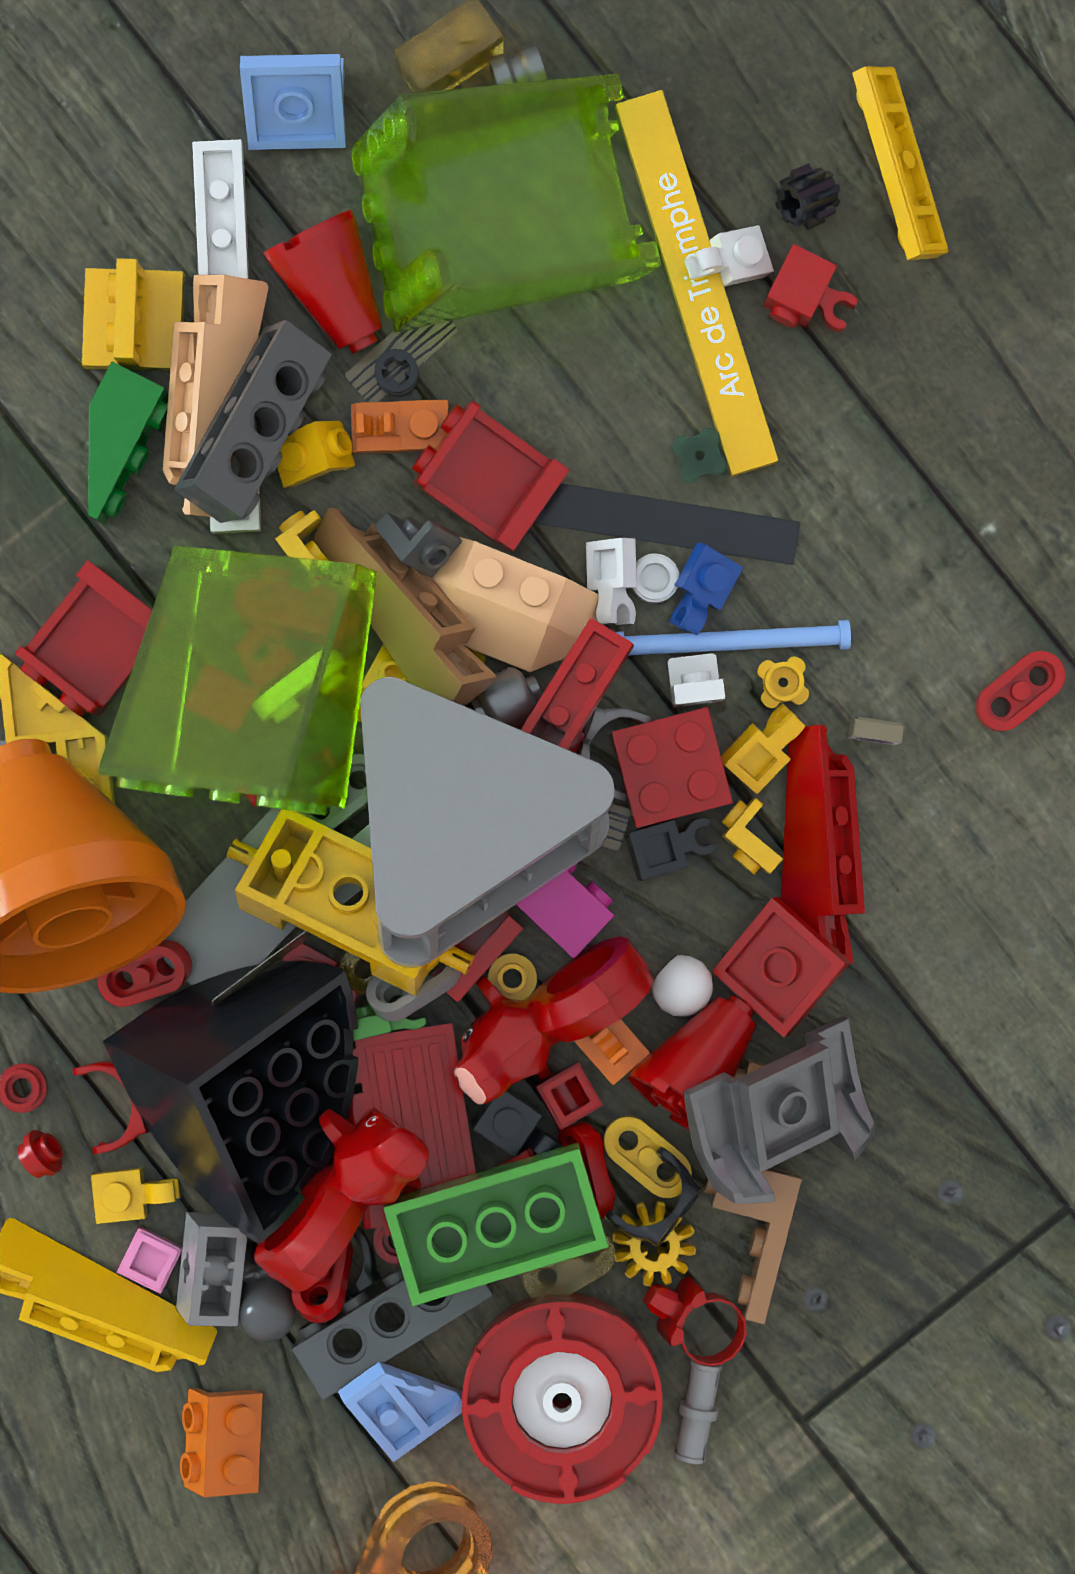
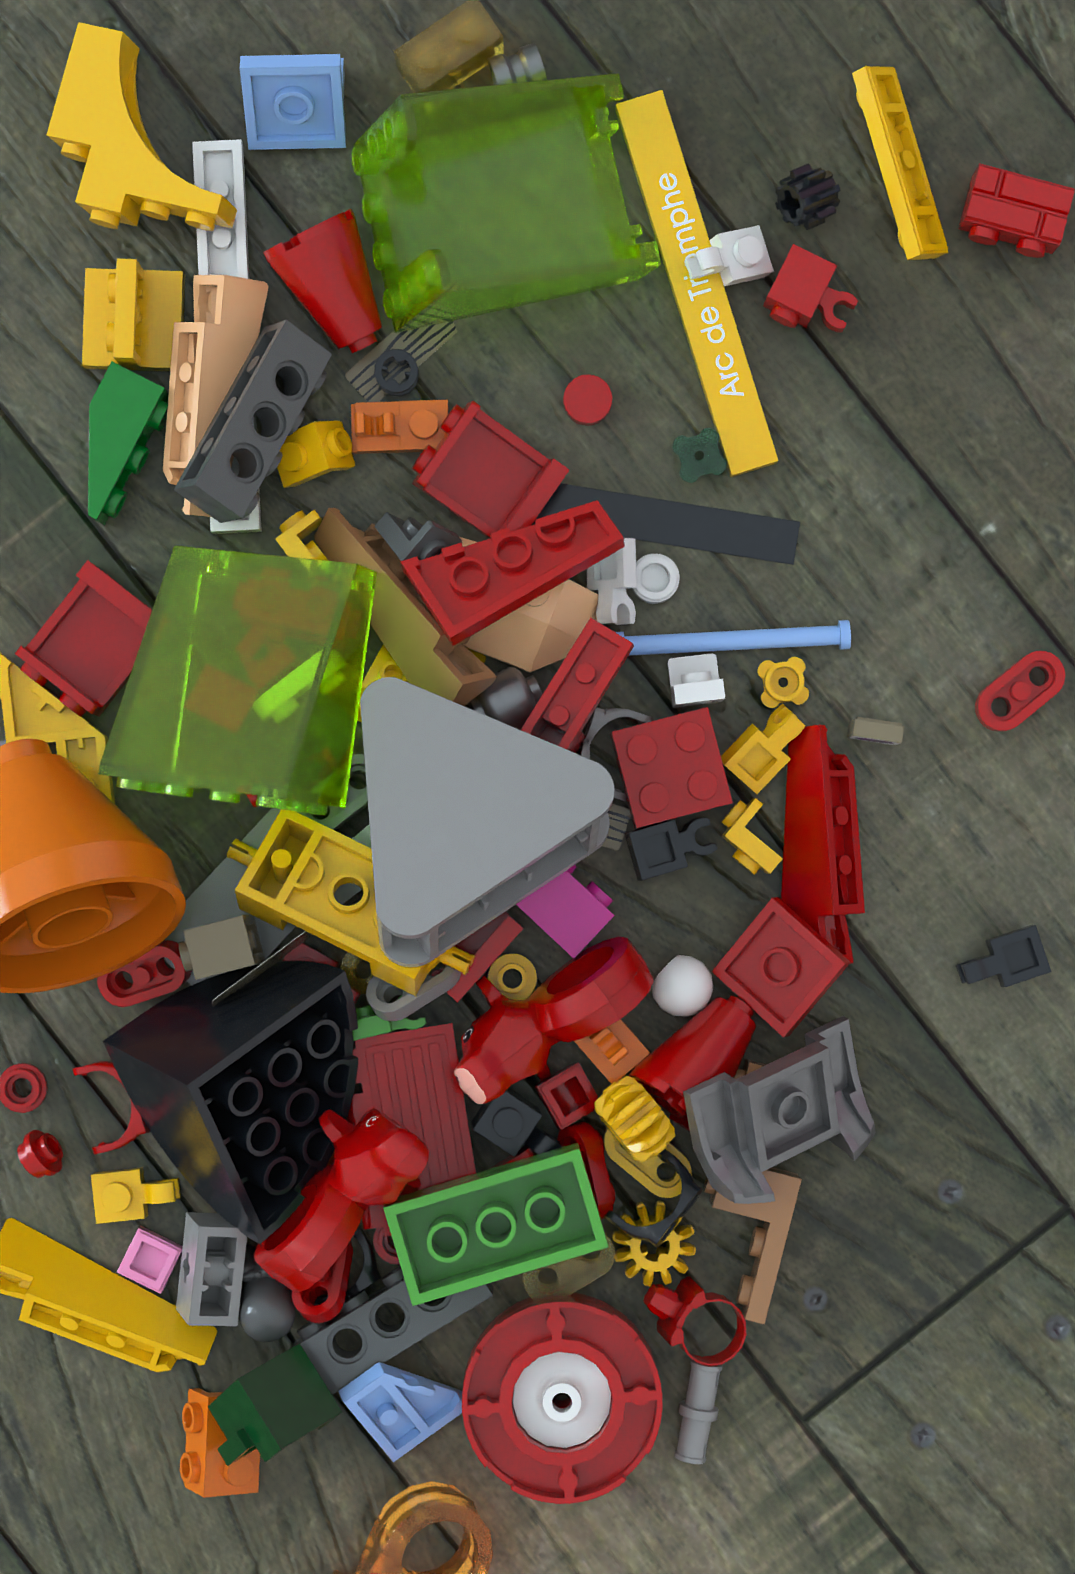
(101, 125): none -> yellow arch
(221, 946): none -> dark tan brick
(273, 1407): none -> dark green plate
(496, 576): none -> red wing
(587, 400): none -> red tile
(634, 1119): none -> yellow gear
(706, 582): blue plate -> none
(1012, 958): none -> black plate
(1016, 211): none -> red brick

